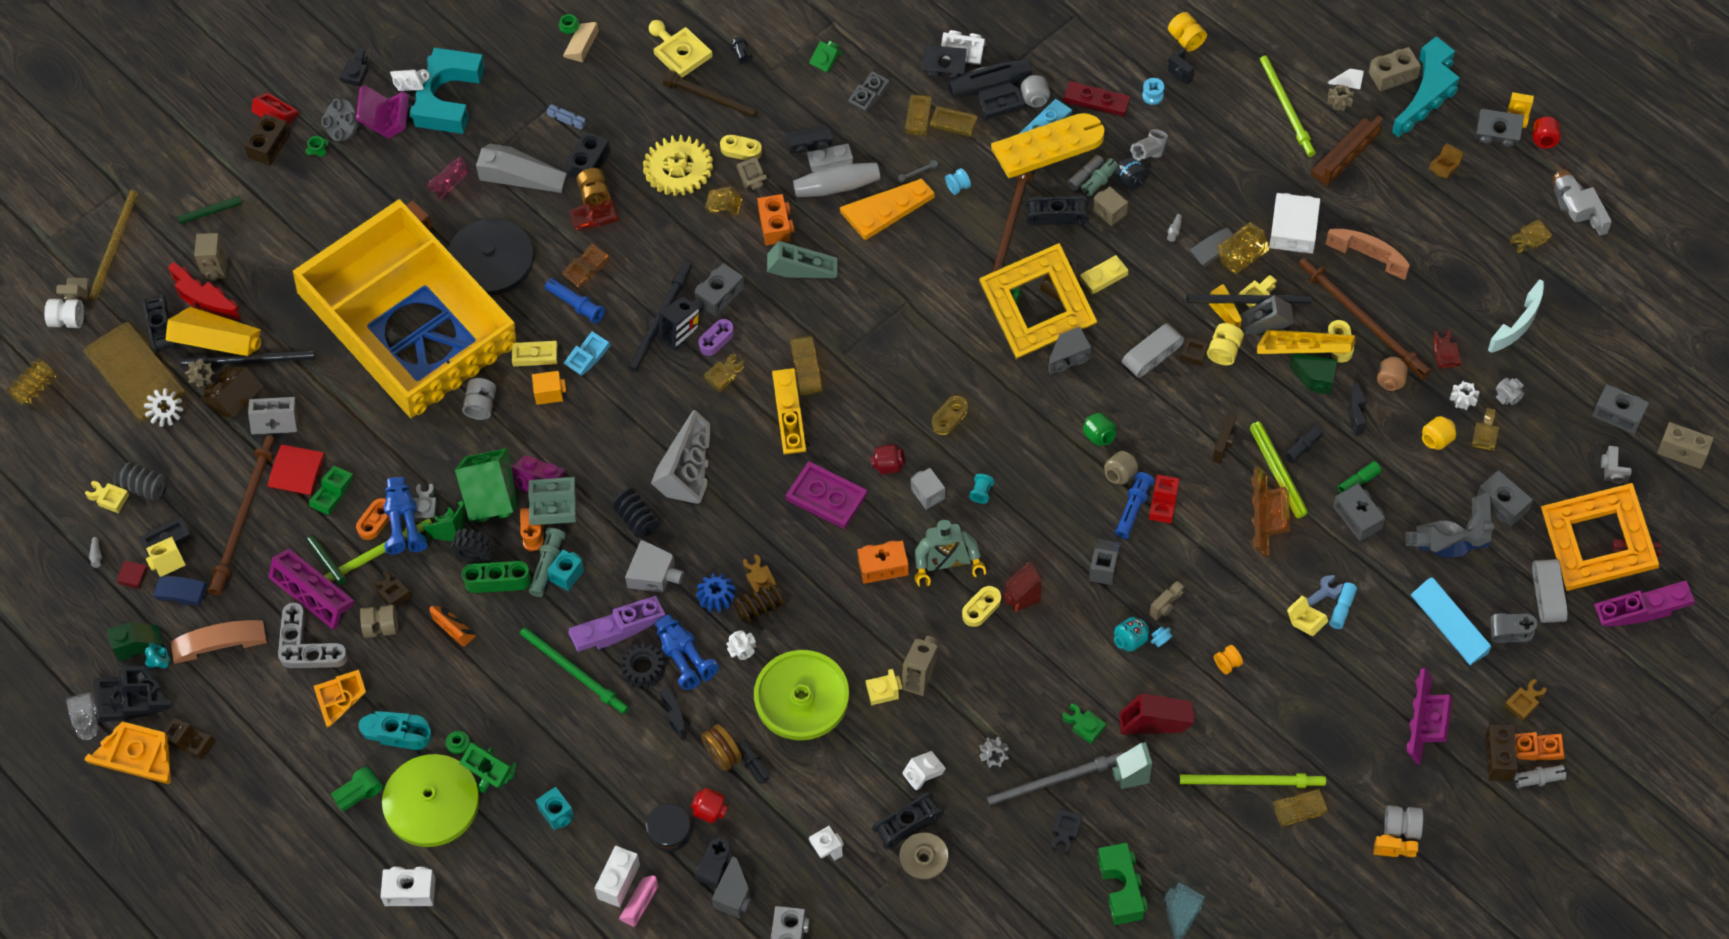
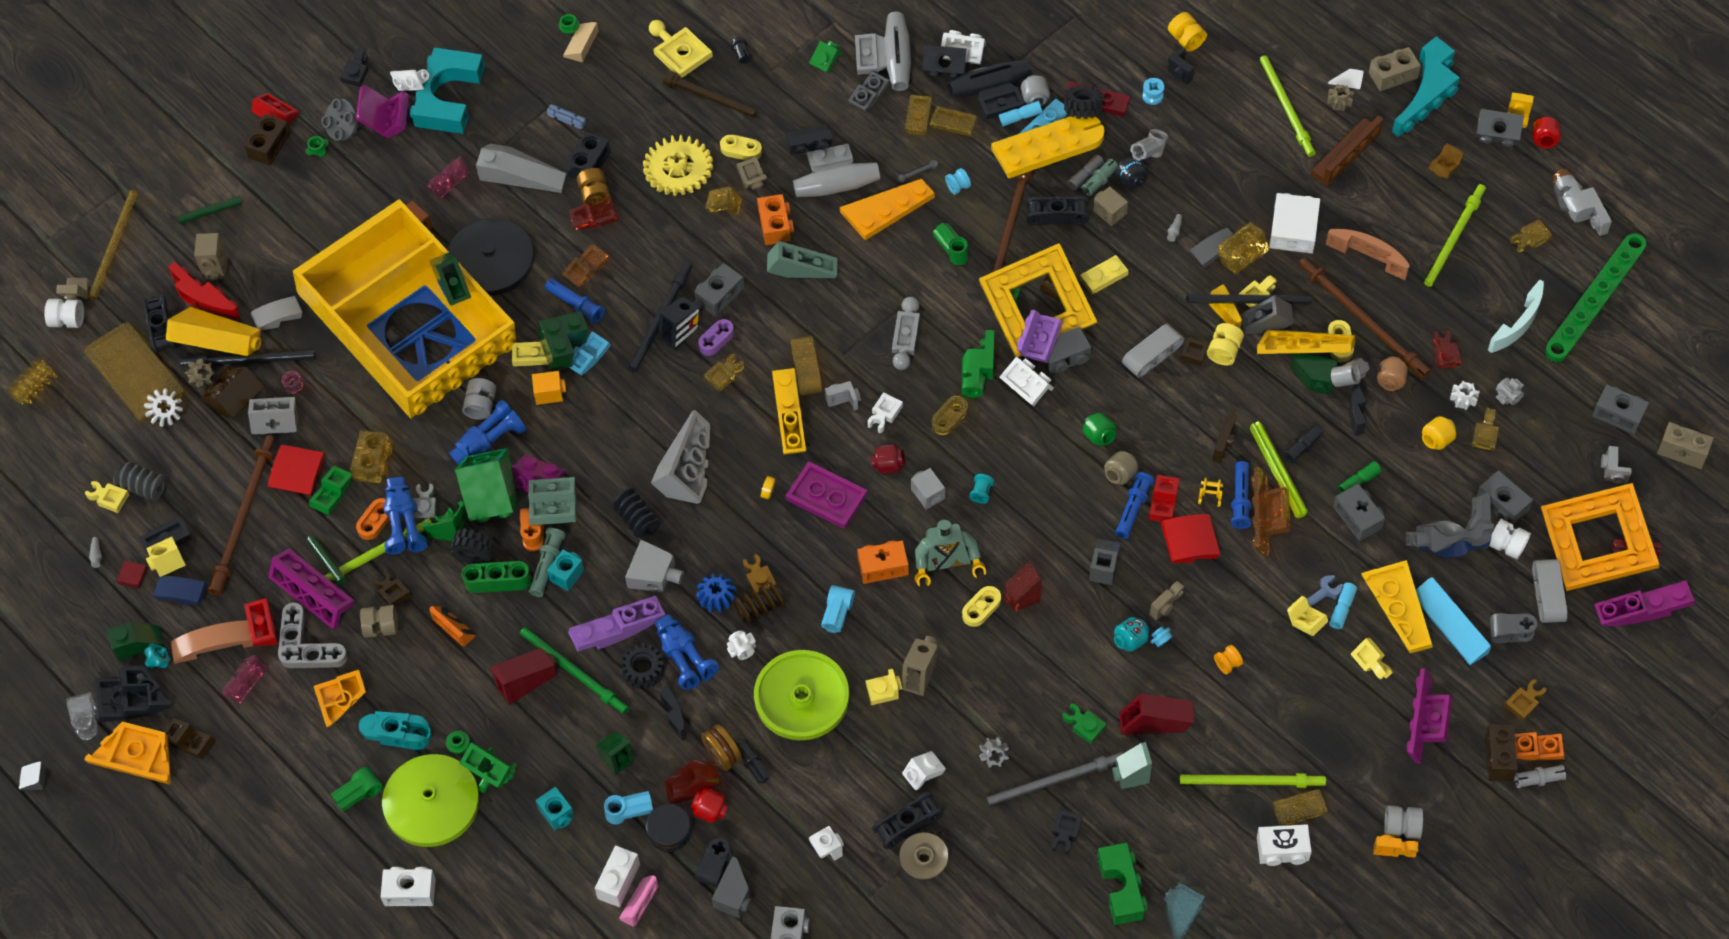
(33, 776): none -> slope
(246, 678): none -> clear pink hinge
(261, 623): none -> red slope
(273, 313): none -> light grey slope
(286, 380): none -> clear pink bush
(366, 456): none -> clear yellow brick
(450, 278): none -> dark green slope
(475, 439): none -> blue piece
(523, 674): none -> dark red slope
(559, 336): none -> dark green brick
(615, 752): none -> dark green slope
(630, 807): none -> medium azure piece
(690, 779): none -> clear red slope
(768, 487): none -> yellow tile
(838, 603): none -> medium azure piece
(842, 393): none -> light grey bracket
(885, 410): none -> white plate
(888, 52): none -> light grey plate
(905, 333): none -> light grey plate
(953, 244): none -> green piece
(978, 367): none -> green plate
(1022, 113): none -> medium azure piece
(1026, 381): none -> white bracket
(1039, 336): none -> medium lavender bracket
(1083, 102): none -> black tyre
(1190, 538): none -> red slope
(1214, 484): none -> yellow piece
(1241, 504): none -> blue pin
(1283, 844): none -> white brick
(1349, 373): none -> light grey piece
(1369, 657): none -> light yellow plate
(1399, 601): none -> yellow wing
(1471, 205): none -> lime bar
(1509, 539): none -> white wheel
(1595, 297): none -> green plate

